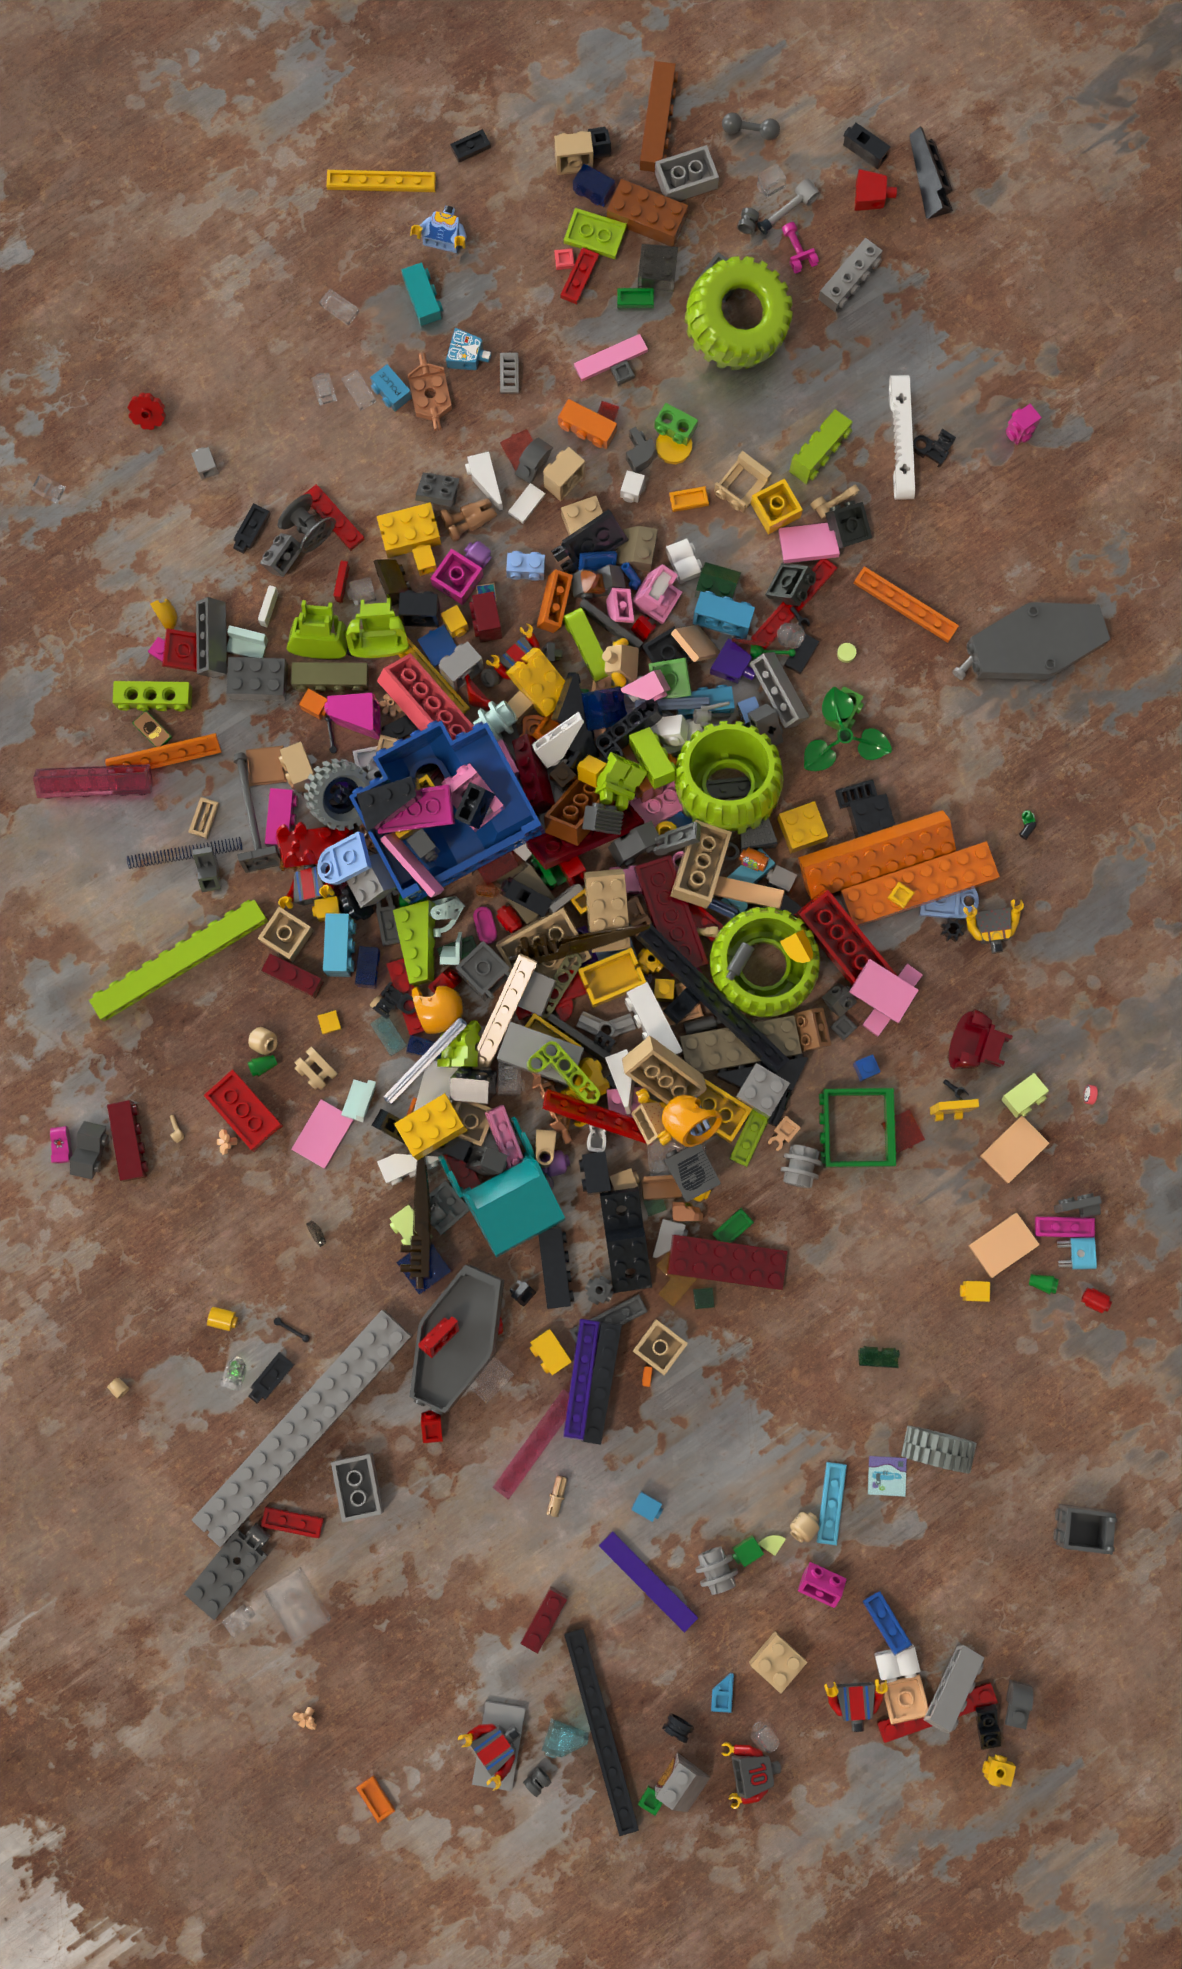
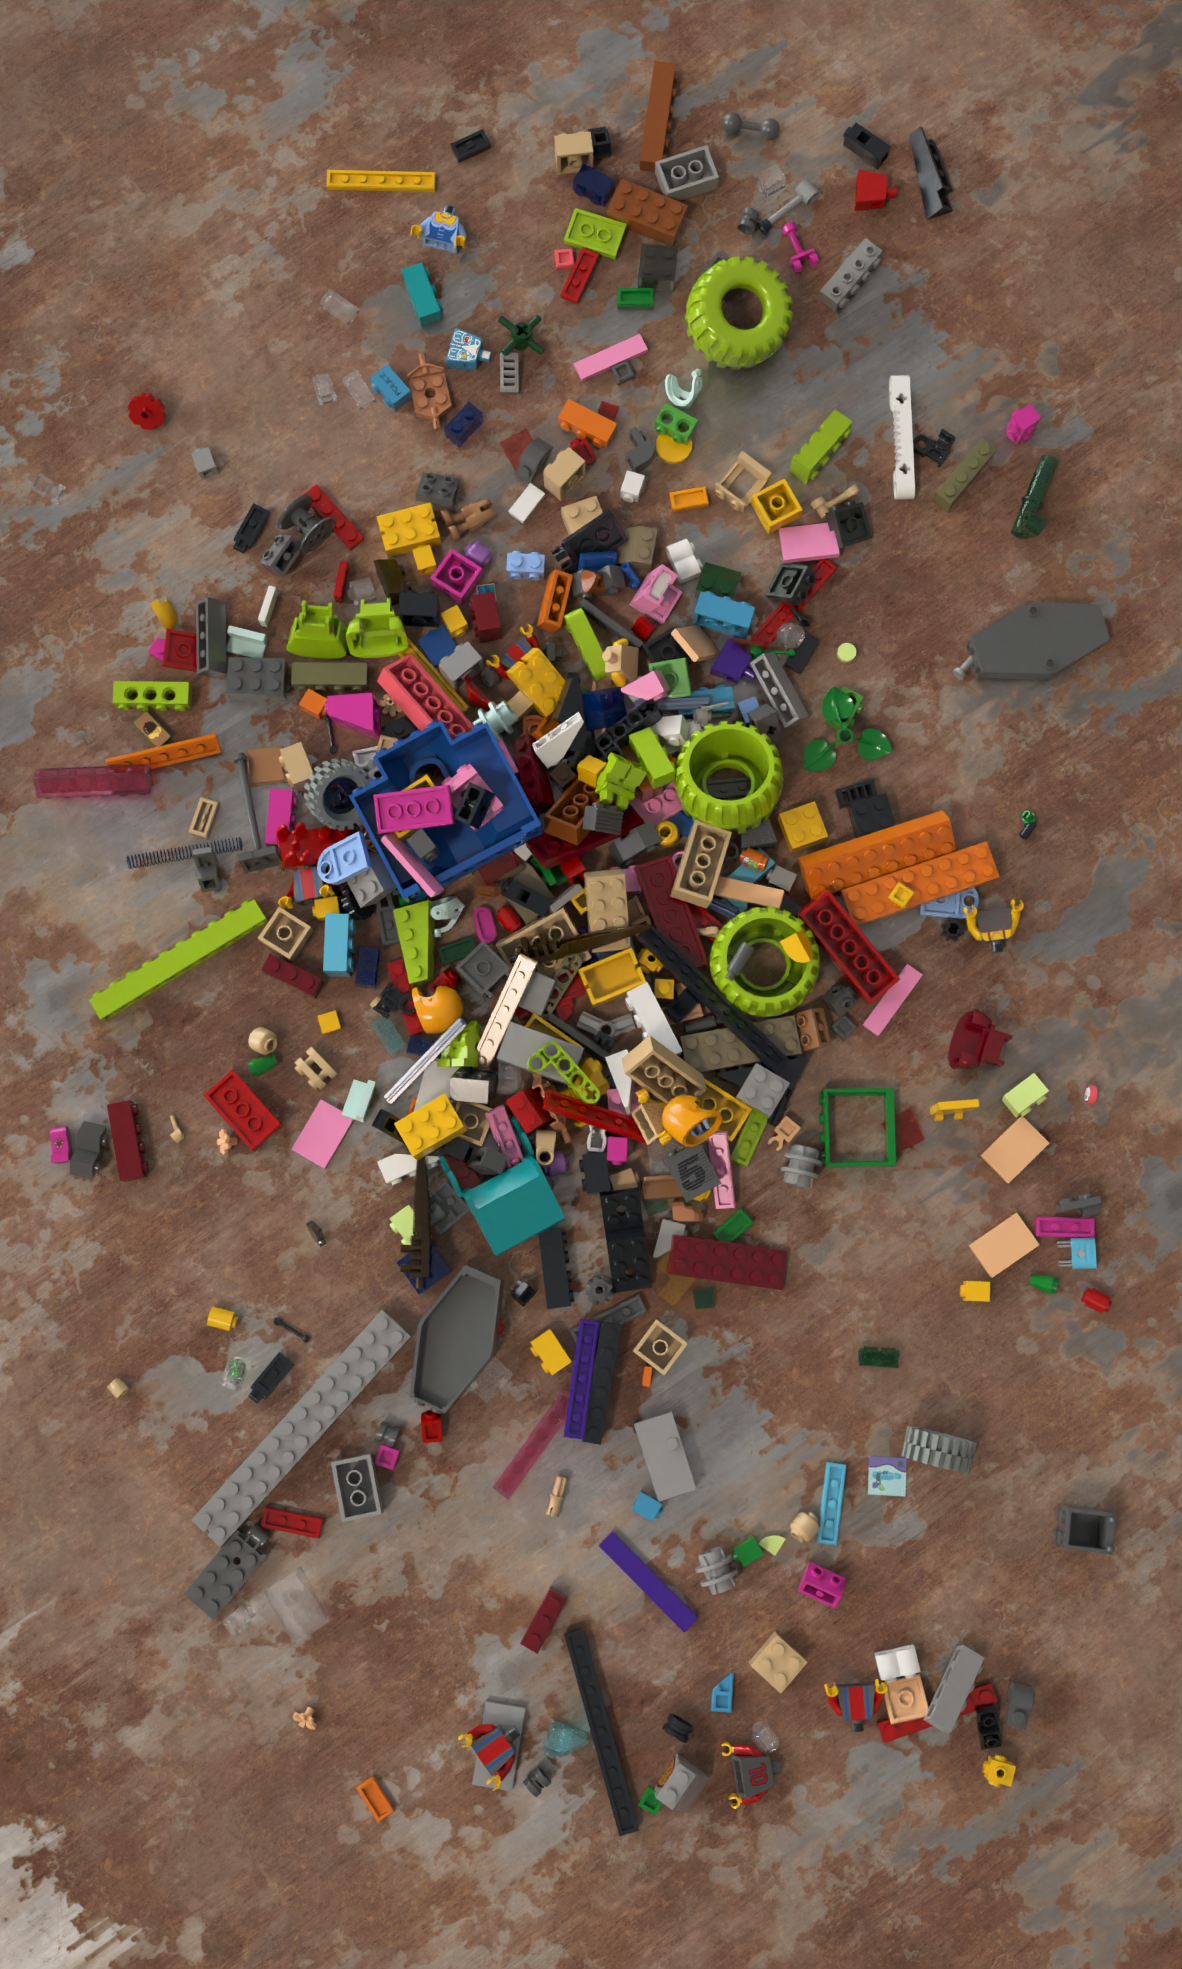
(387, 801): black wedge -> none
(387, 1457): none -> dark pink plate
(388, 1434): none -> dark grey wheel
(439, 1336): red bracket -> none
(450, 954): light aqua panel -> none
(463, 424): none -> clear blue brick
(483, 475): white slope -> none
(521, 335): none -> dark green bar
(528, 1110): none -> red slope
(583, 449): none -> red bracket
(617, 1149): none -> dark pink brick
(620, 605): bright pink slope -> none
(665, 1456): none -> light grey brick
(675, 392): none -> light aqua helmet
(678, 838): dark grey hinge -> none
(721, 1163): none -> bright pink tile
(866, 1068): blue brick -> none
(883, 991): bright pink tile -> none
(887, 1623): blue tile -> none
(906, 604): orange plate -> none
(958, 1091): black hand -> none
(964, 475): none -> olive brick
(1028, 522): none -> clear green piece

